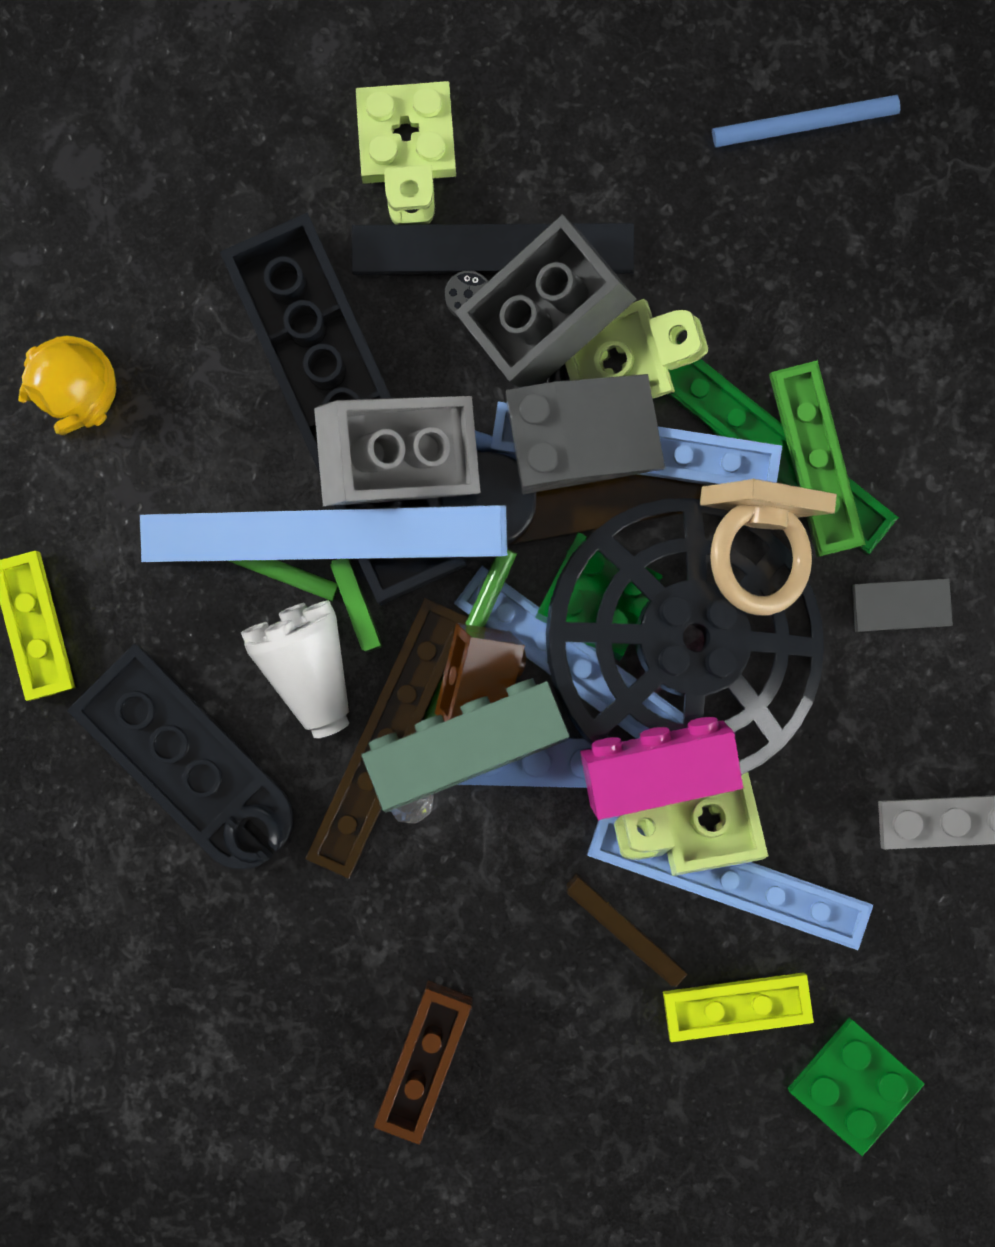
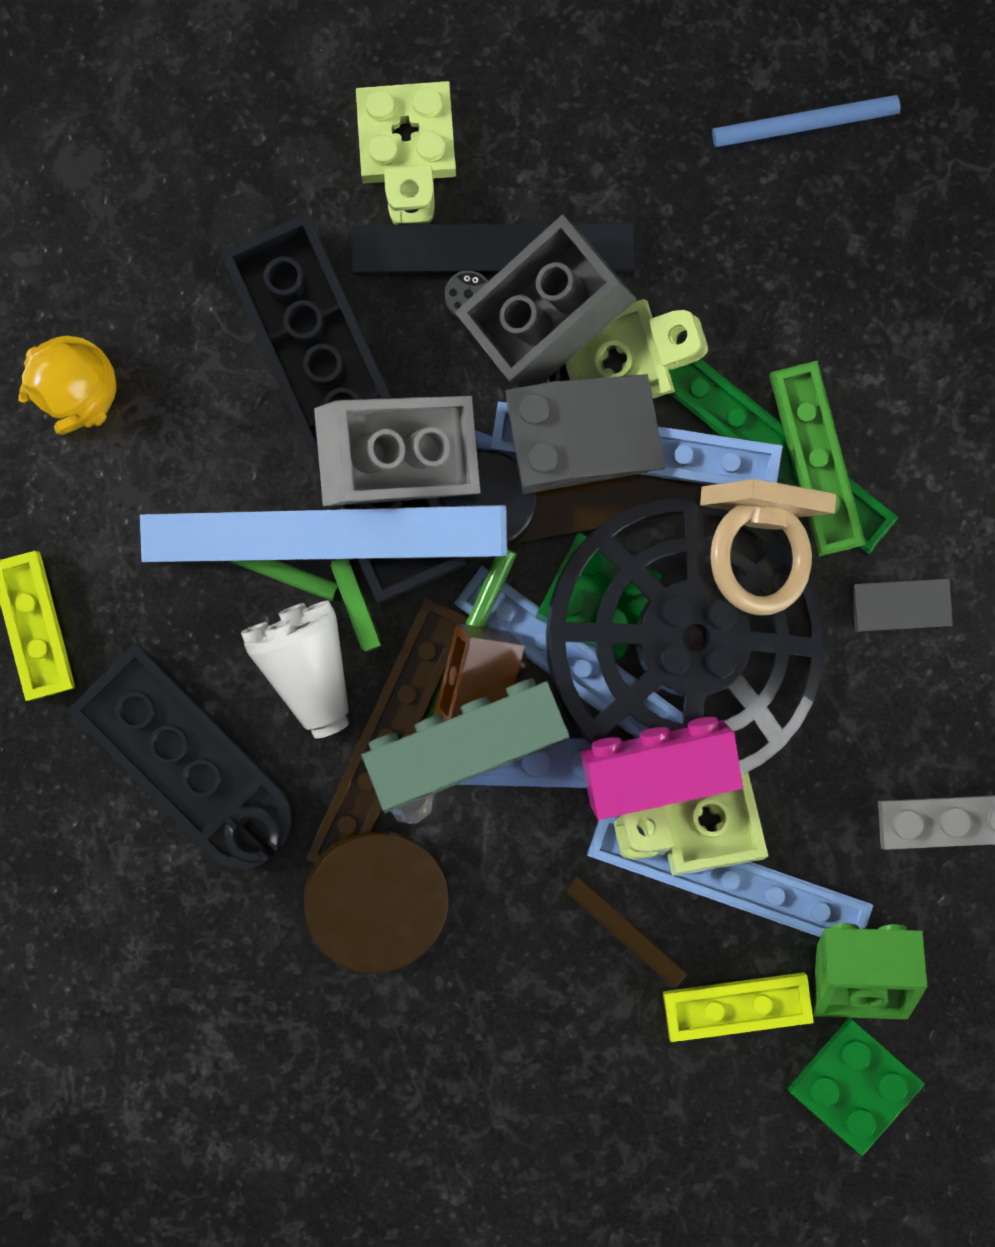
(375, 901): none -> dark brown tile
(423, 1062): reddish brown brick -> none
(869, 972): none -> bright green slope

